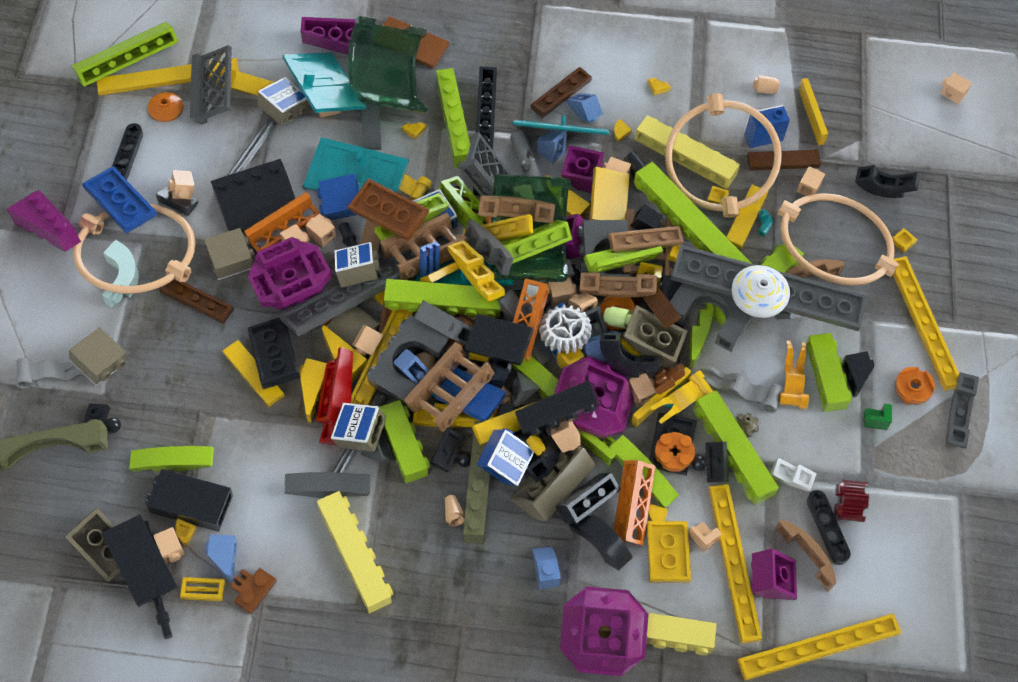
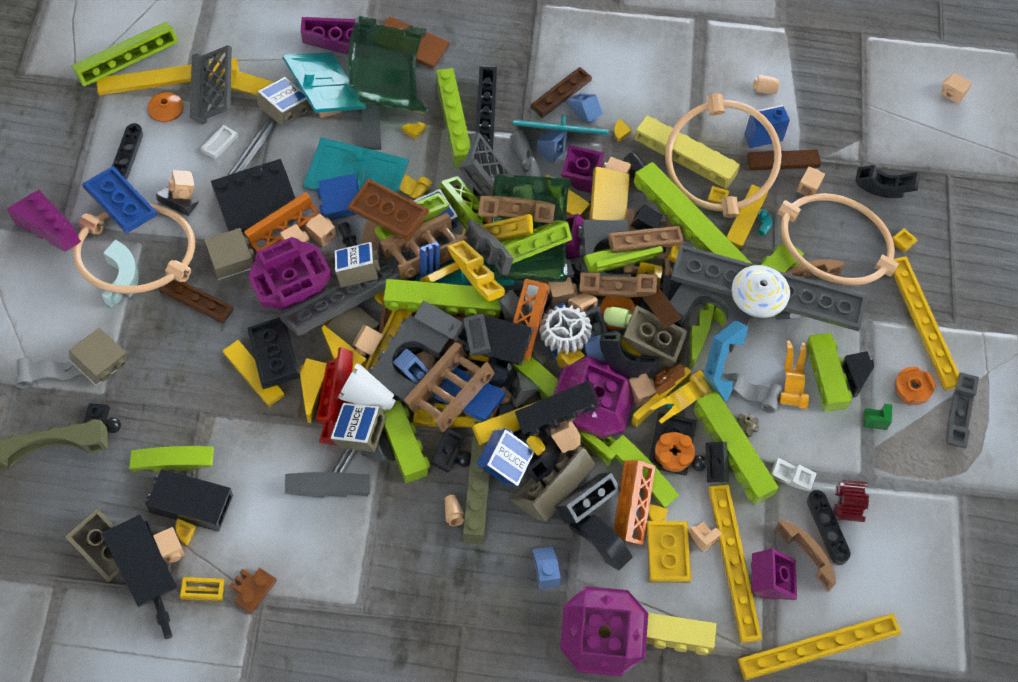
(219, 142): none -> white tile
(222, 554): medium blue slope -> none
(355, 552): light yellow brick -> none
(366, 390): none -> white cone
(477, 334): none -> dark grey tile
(658, 86): yellow tile -> none
(732, 334): none -> dark azure slope
(813, 112): yellow tile -> none

